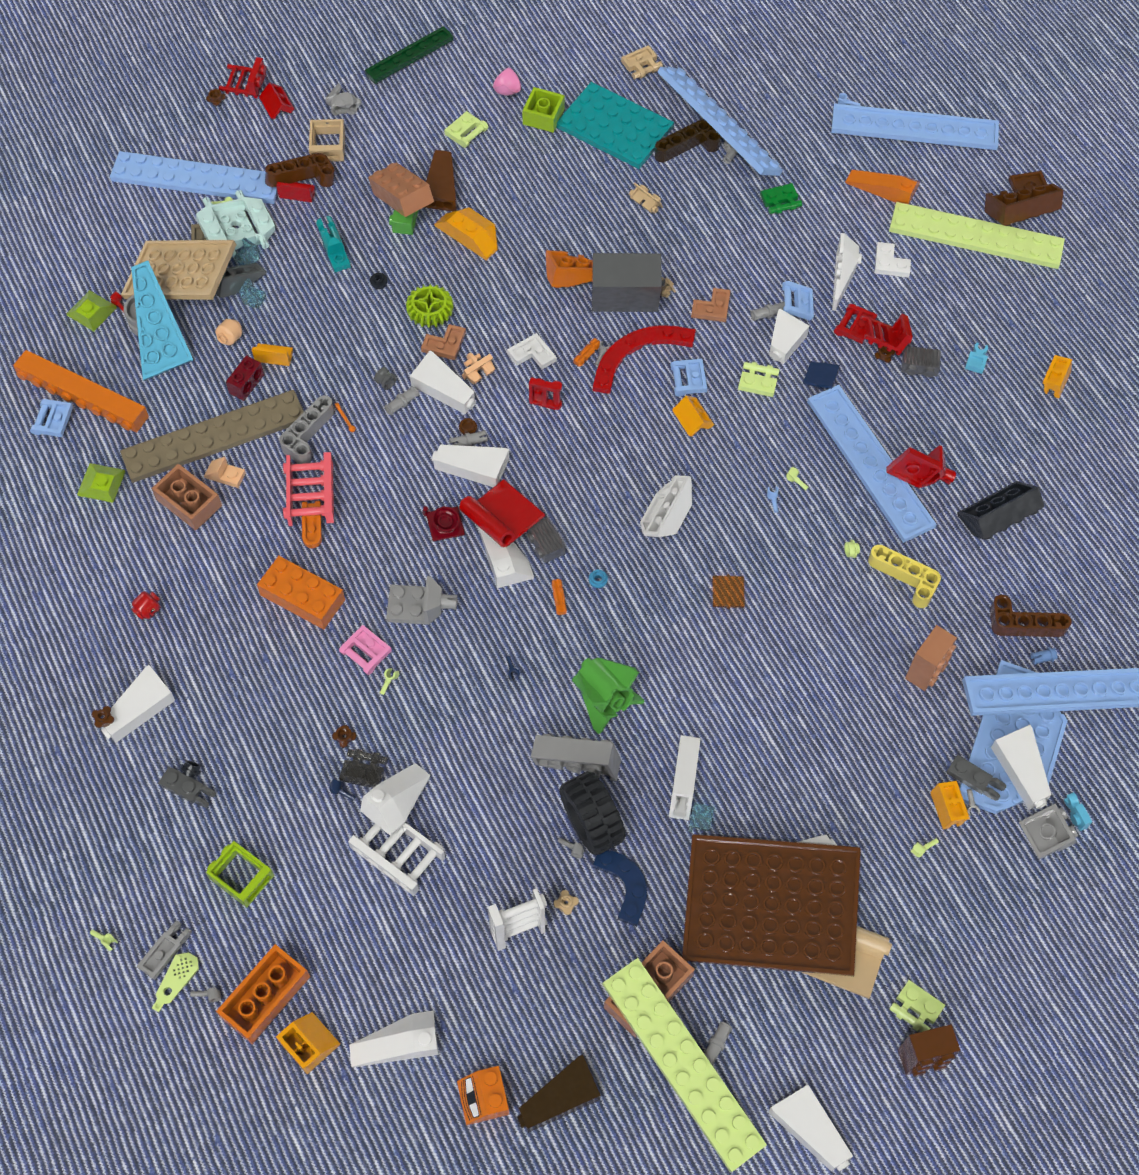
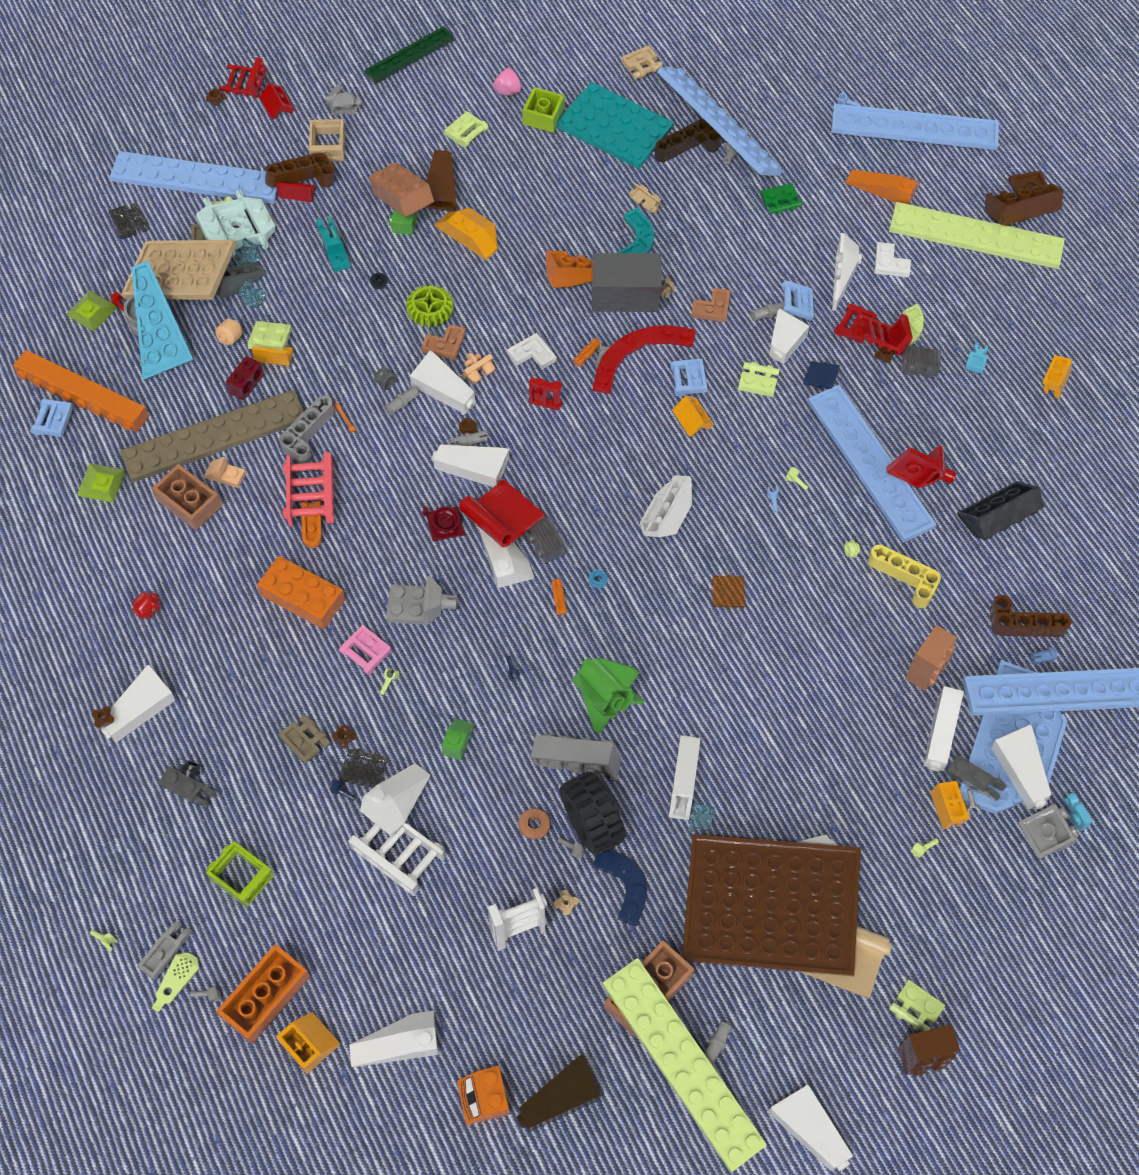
(123, 223): none -> clear smoke plate
(269, 335): none -> yellowish green plate
(300, 743): none -> dark tan plate
(457, 739): none -> bright green slope
(534, 814): none -> nougat piece
(643, 231): none -> teal plate
(916, 321): none -> yellowish green tile
(943, 728): none -> white slope

